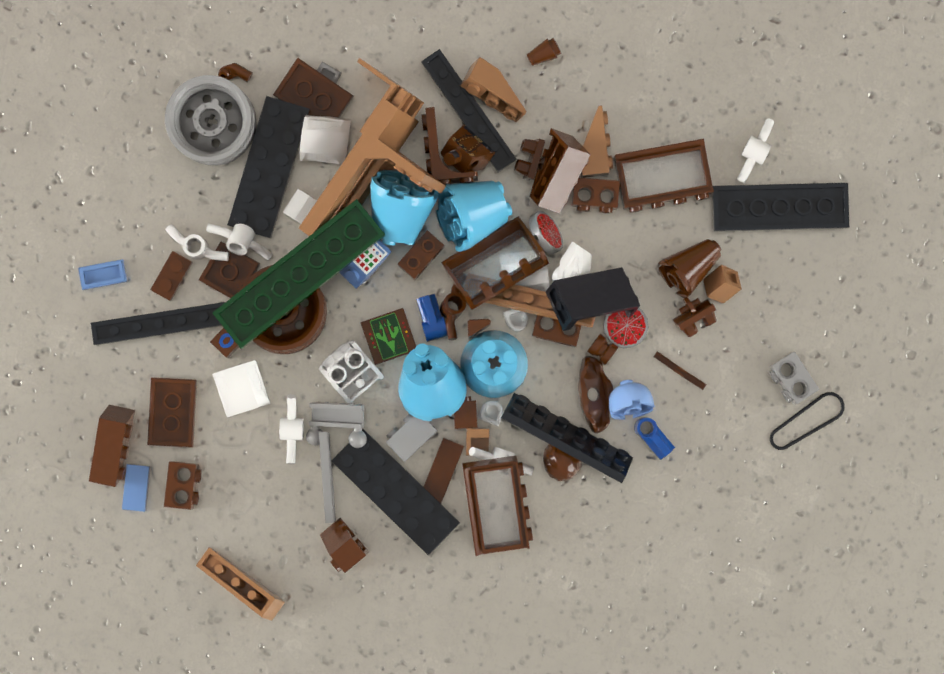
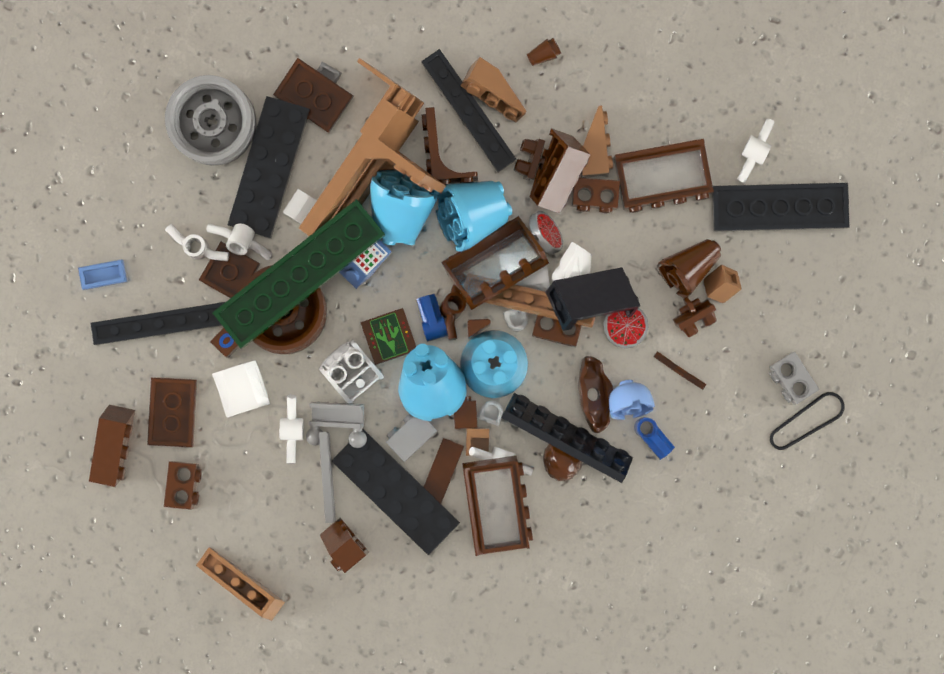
(136, 487): medium blue tile -> none
(171, 276): reddish brown plate -> none
(235, 70): reddish brown arm -> none
(324, 139): white slope -> none
(421, 255): reddish brown brick -> none
(466, 151): reddish brown torso -> none
(602, 349): reddish brown wheel -> none

